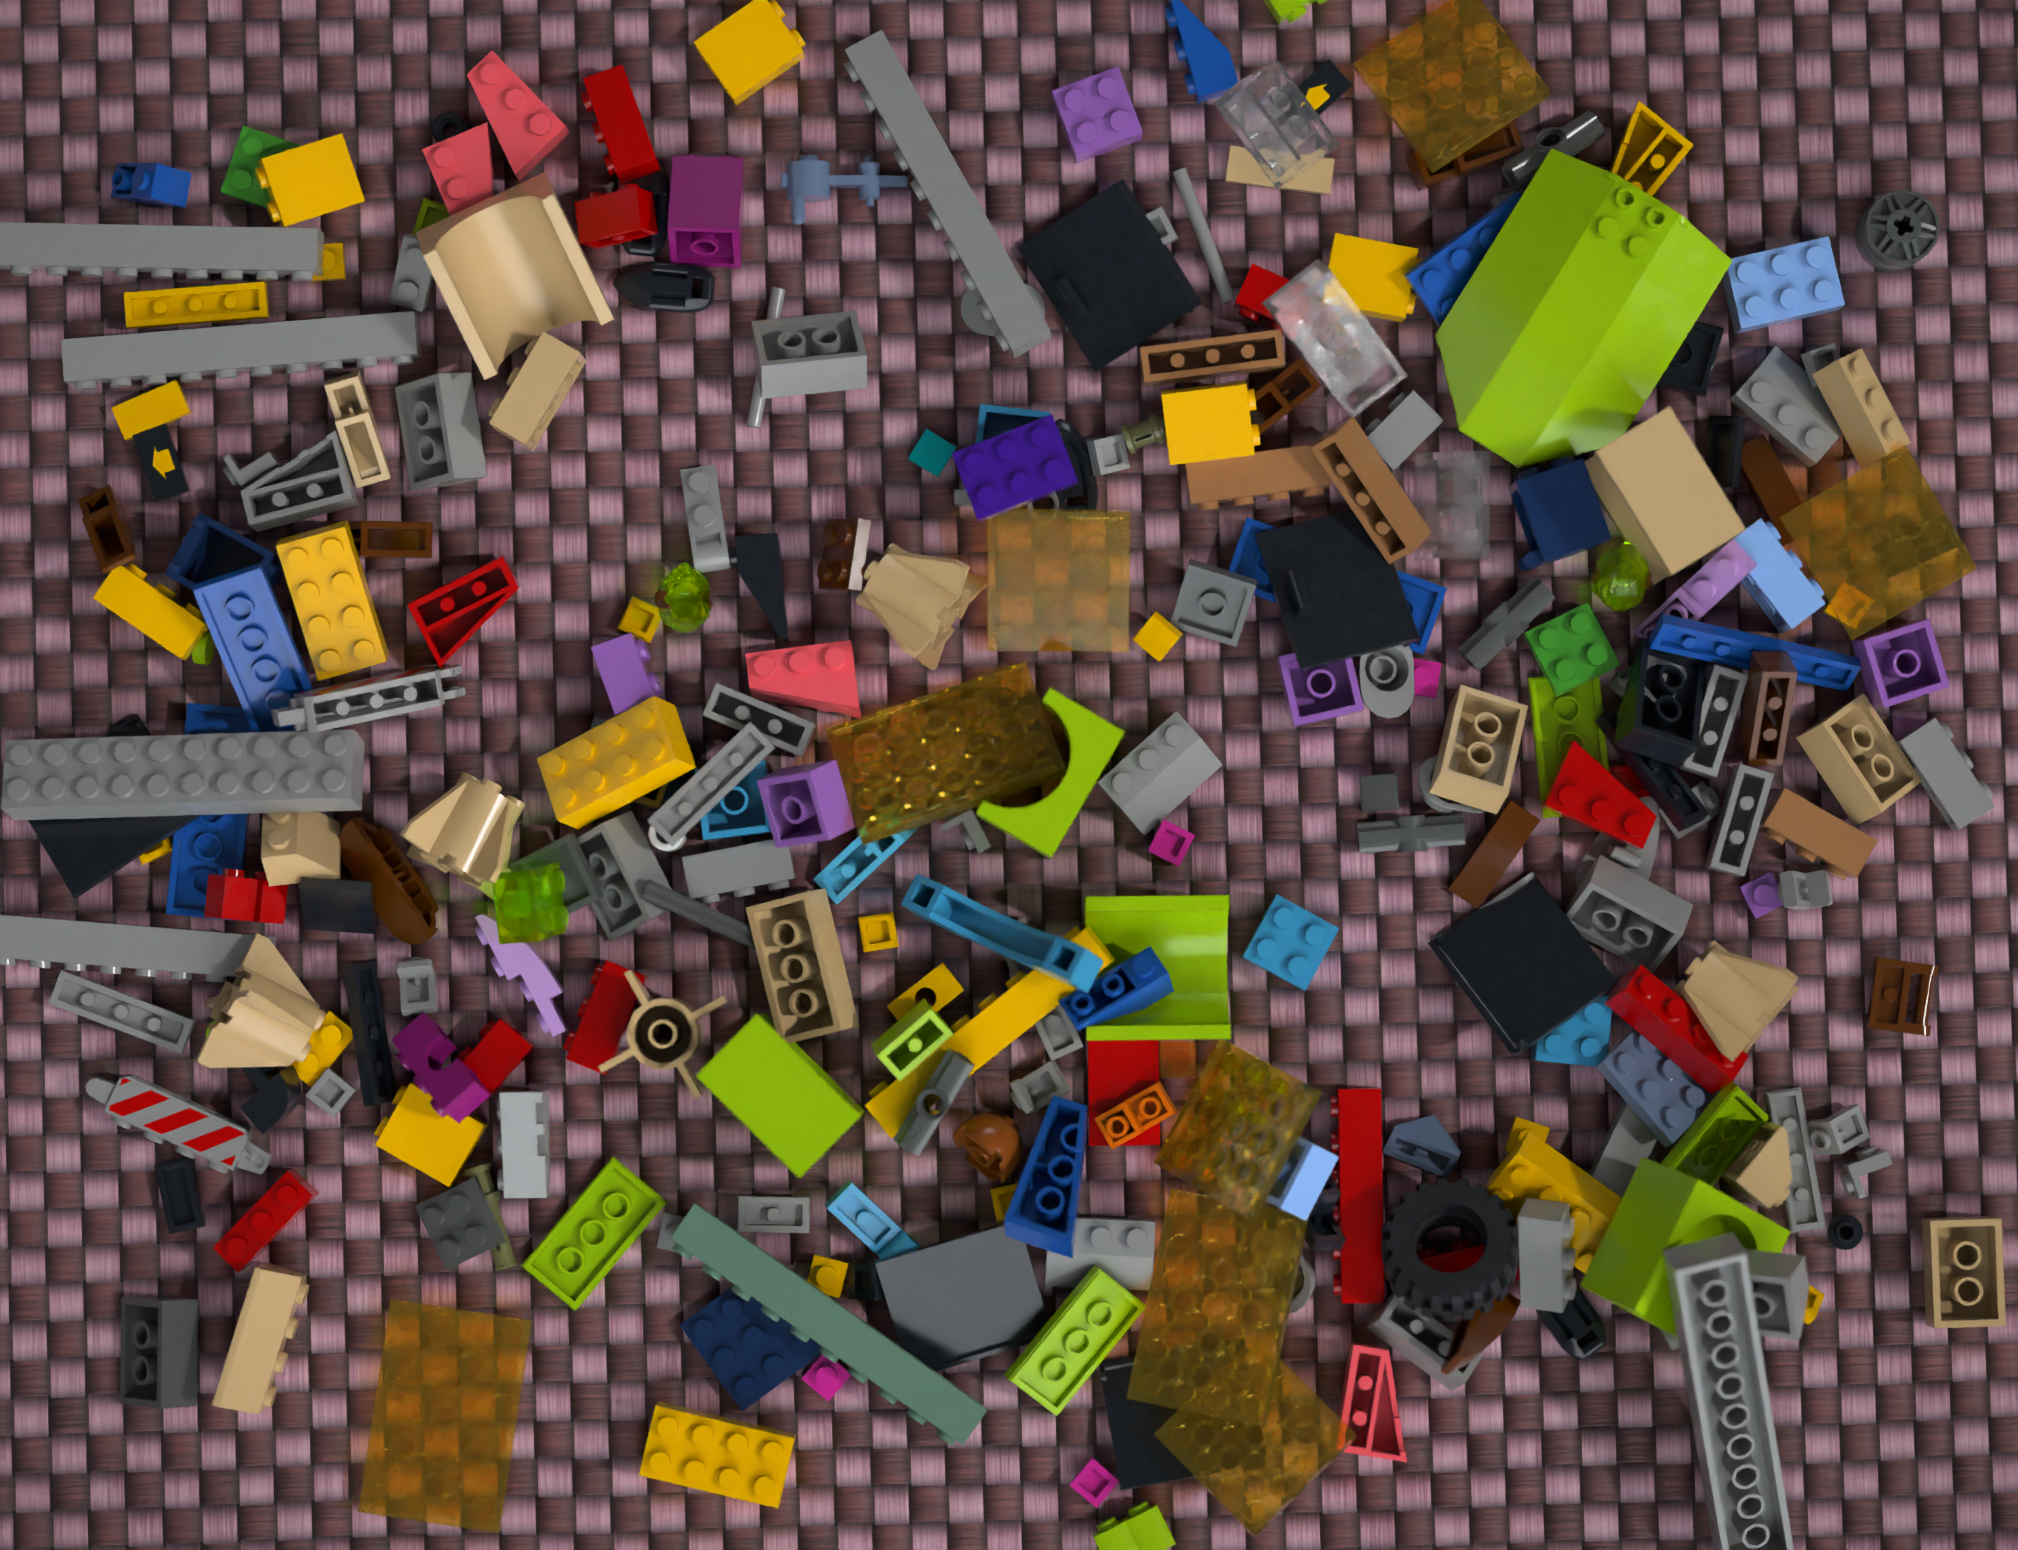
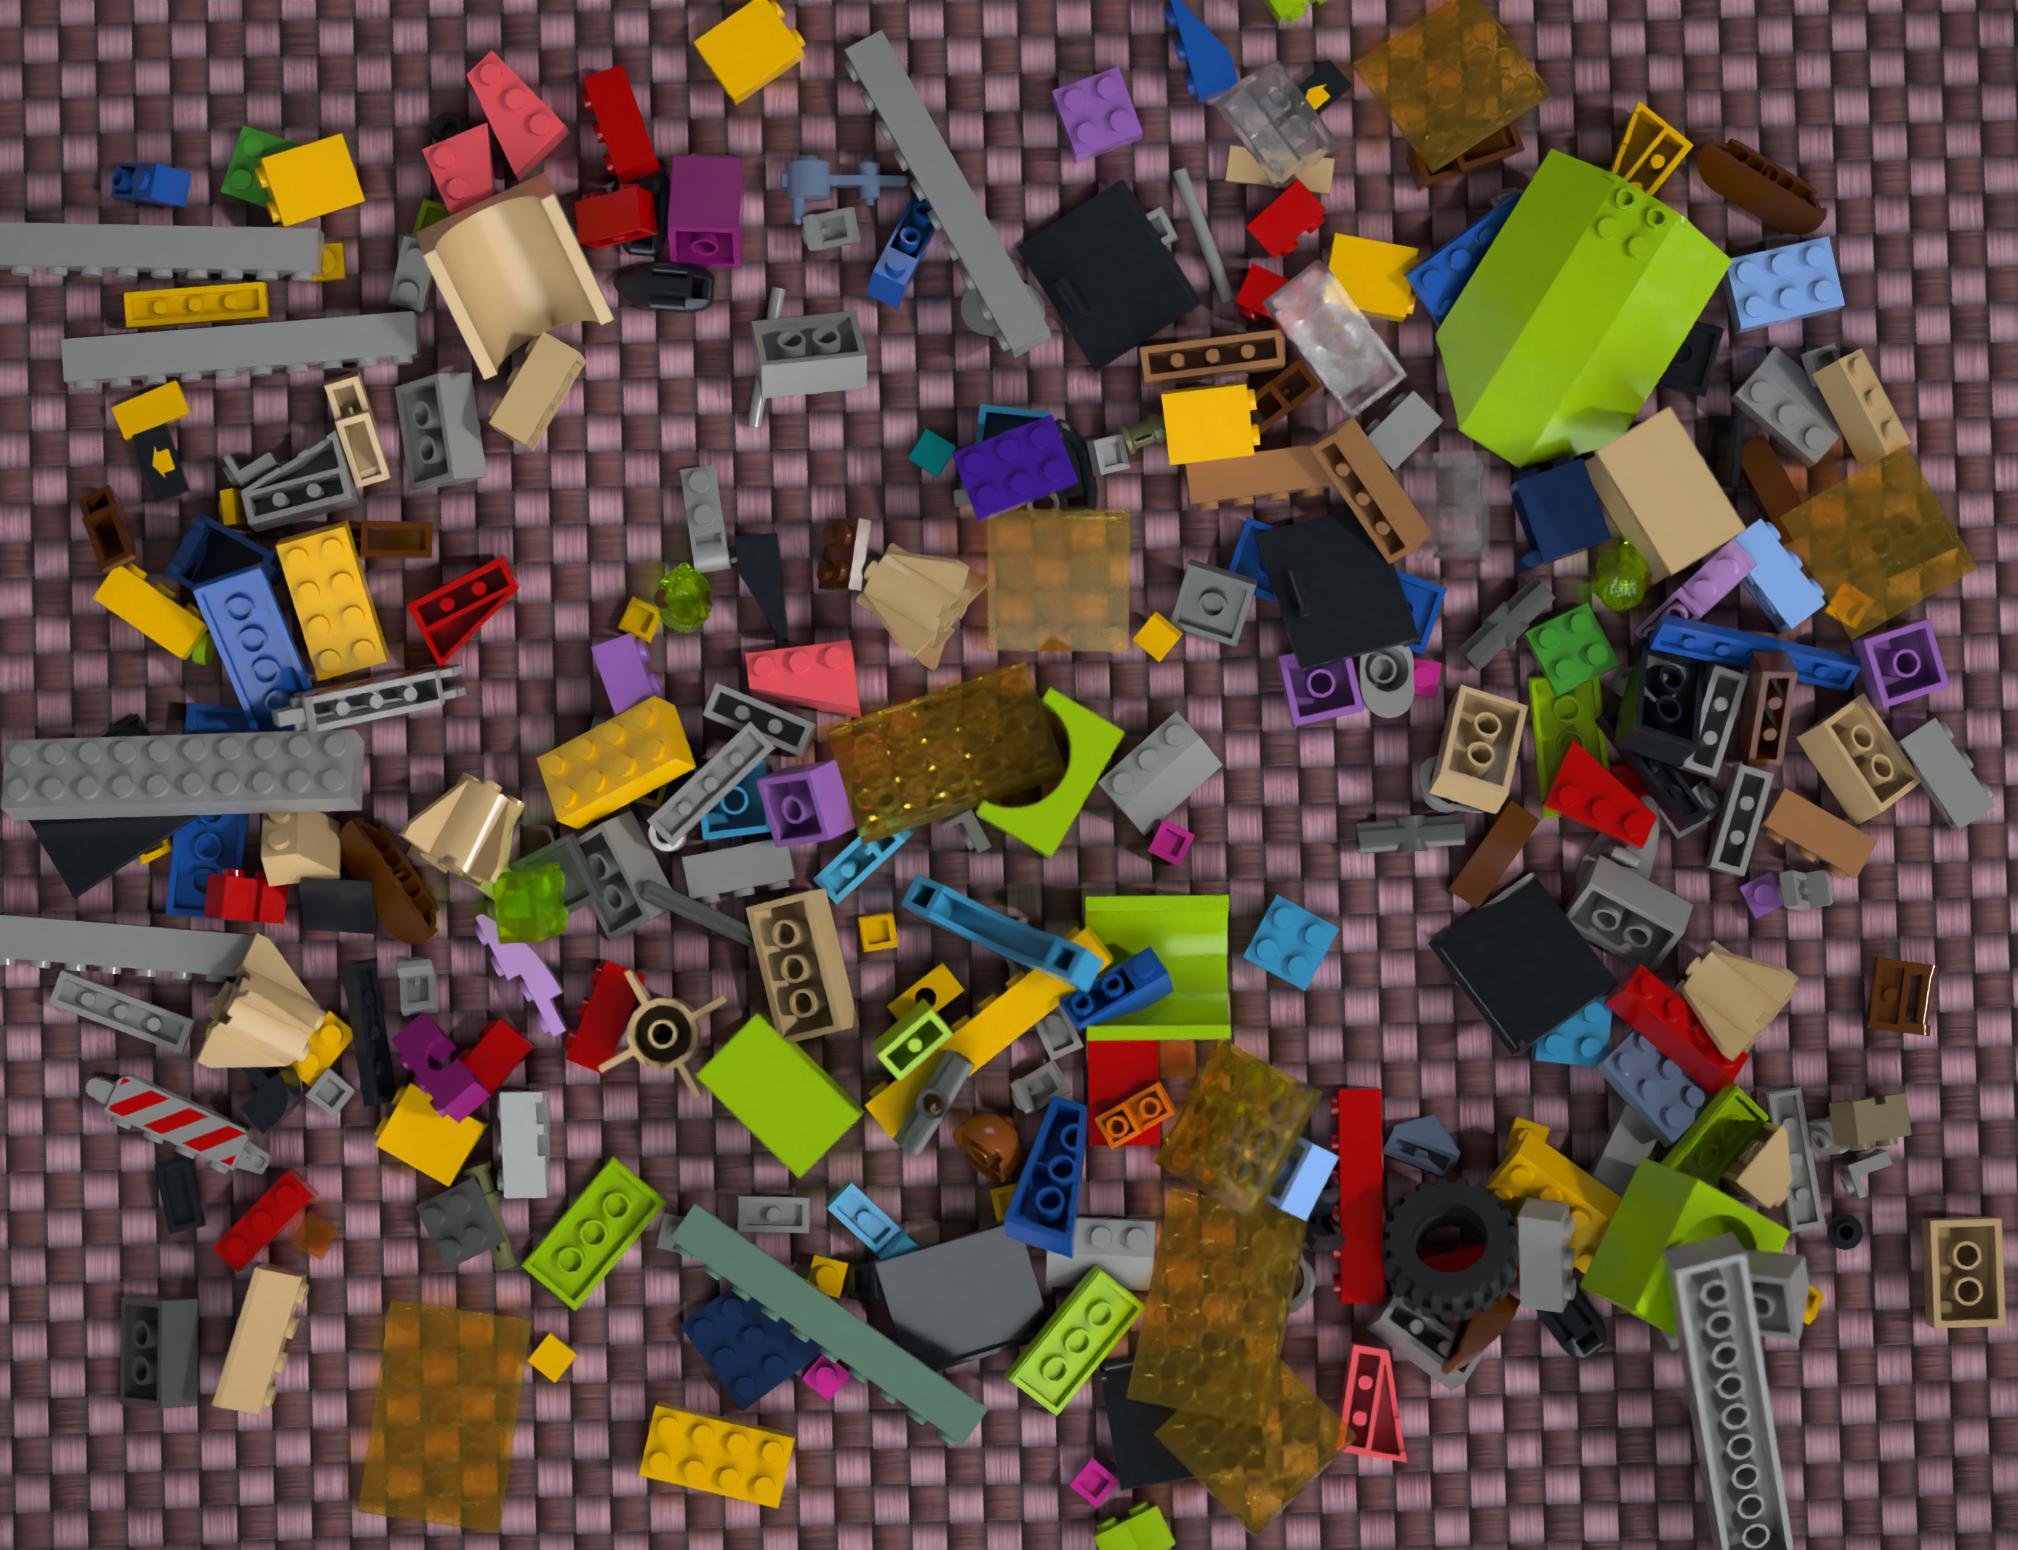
(232, 508): none -> yellow plate
(316, 1235): none -> clear orange plate
(552, 1357): none -> yellow tile
(830, 229): none -> light grey bracket
(902, 254): none -> blue slope
(1286, 219): none -> red brick
(1379, 792): dark grey slope -> none
(1567, 139): dark grey piece -> none
(1760, 187): none -> reddish brown brick
(1870, 1120): none -> dark tan brick
(1878, 236): dark grey wheel -> none

